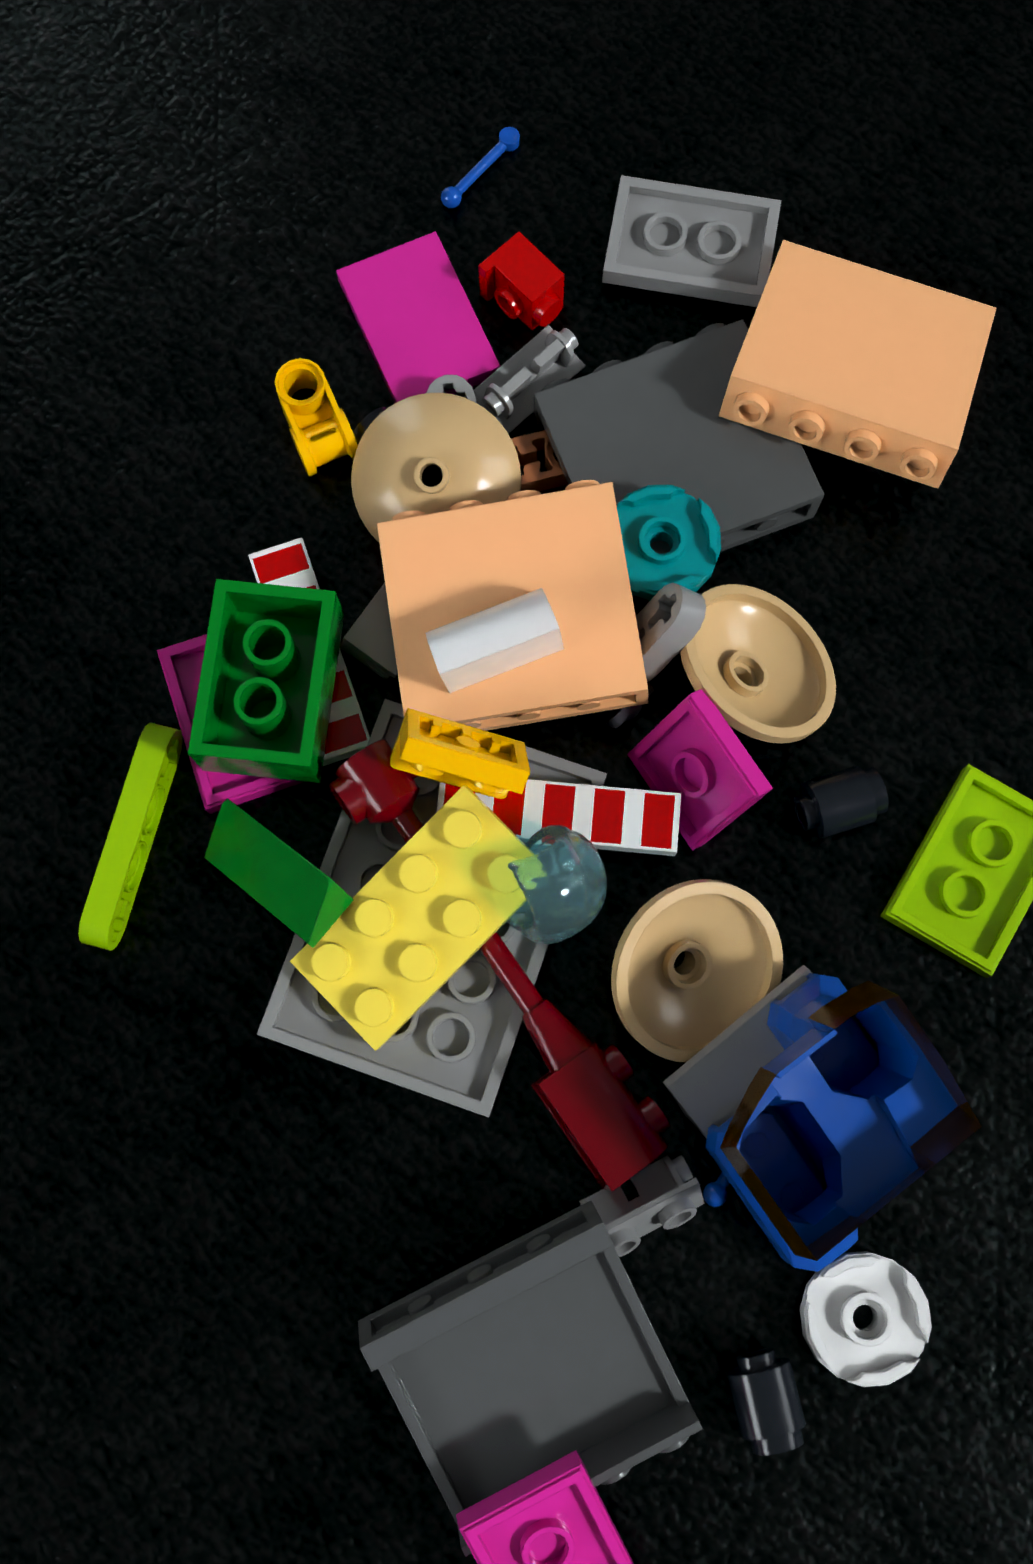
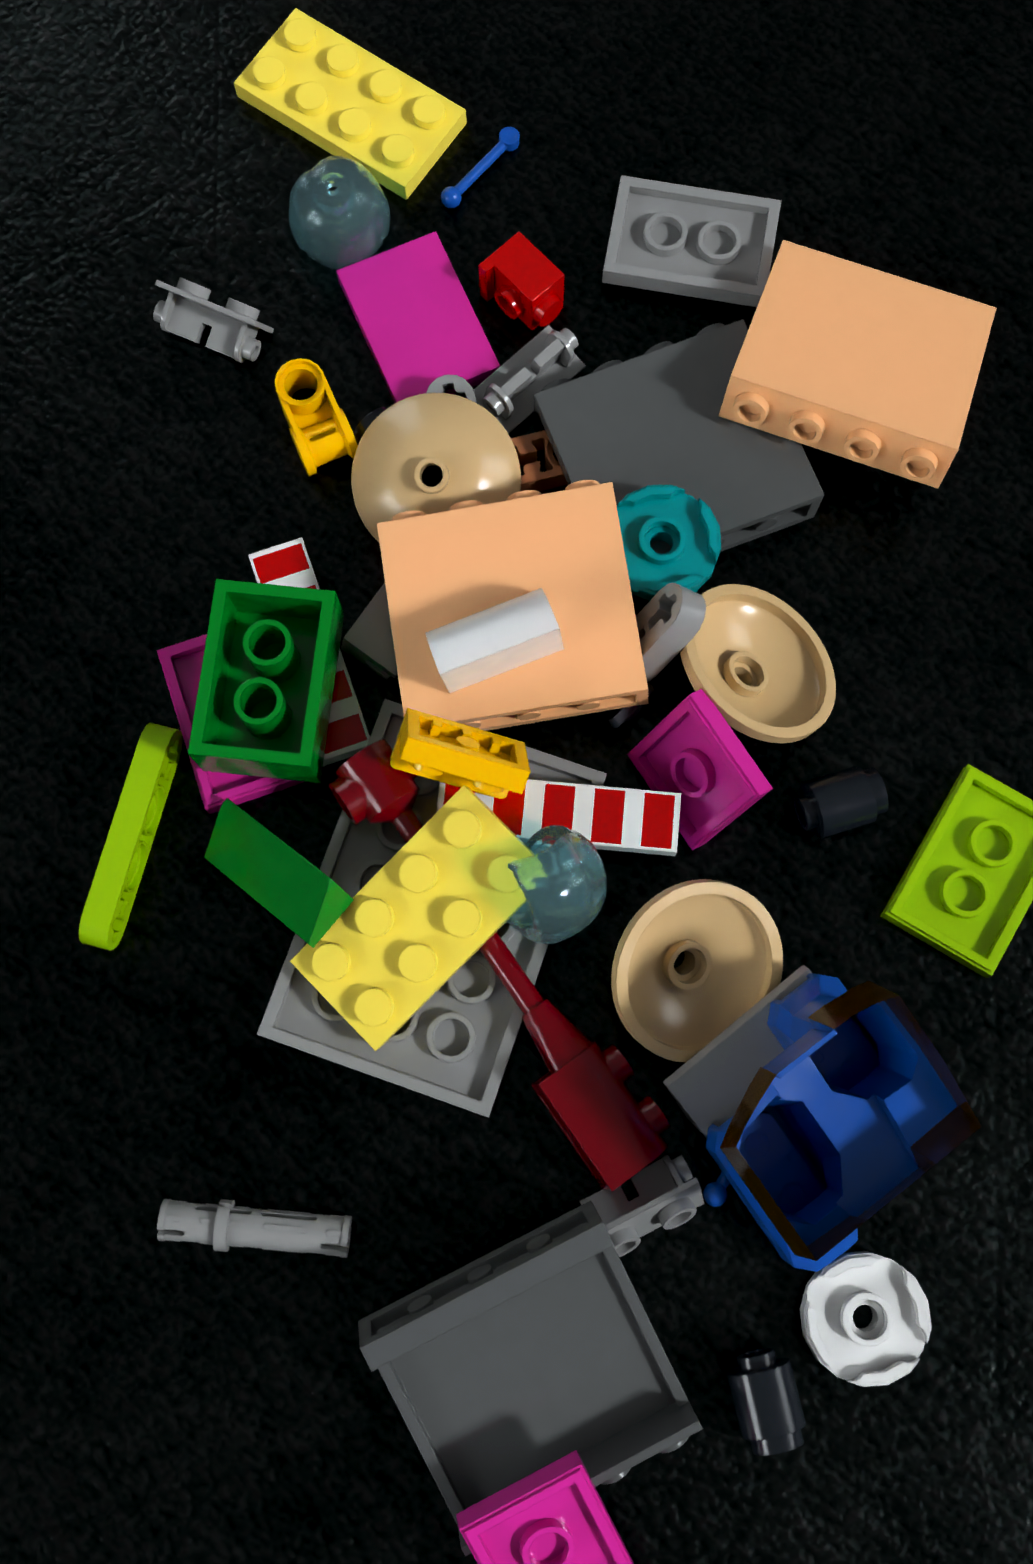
(189, 312): none -> light grey hinge
(255, 1228): none -> light grey pin
(340, 223): none -> clear light blue piece
(350, 102): none -> light yellow plate

